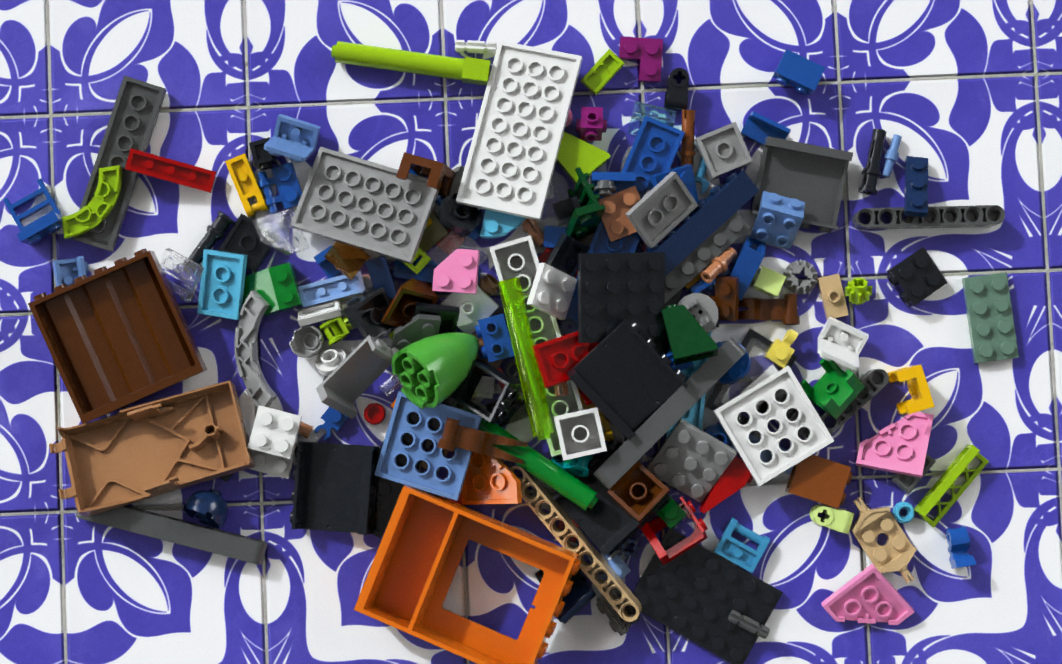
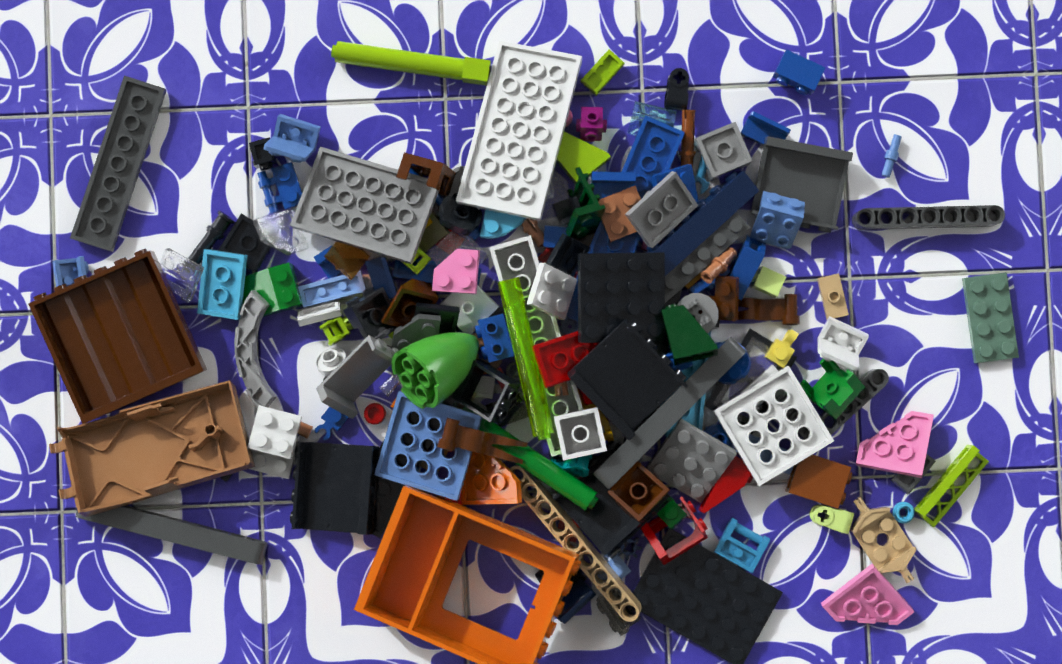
(44, 225): blue plate -> none
(99, 207): lime tile -> none
(170, 170): red plate -> none
(207, 507): dark blue cylinder -> none
(246, 184): yellow plate -> none
(307, 341): light grey hair -> none
(475, 46): white axle -> none
(488, 284): medium nougat plate -> none
(605, 188): dark grey plate -> none
(646, 51): magenta plate -> none
(748, 624): dark grey axle -> none
(791, 281): light grey gear -> none
(858, 291): lime gear -> none
(872, 172): black pin -> none
(916, 187): dark blue plate -> none
(916, 277): black plate -> none
(917, 388): yellow panel -> none
(959, 543): blue leg -> none

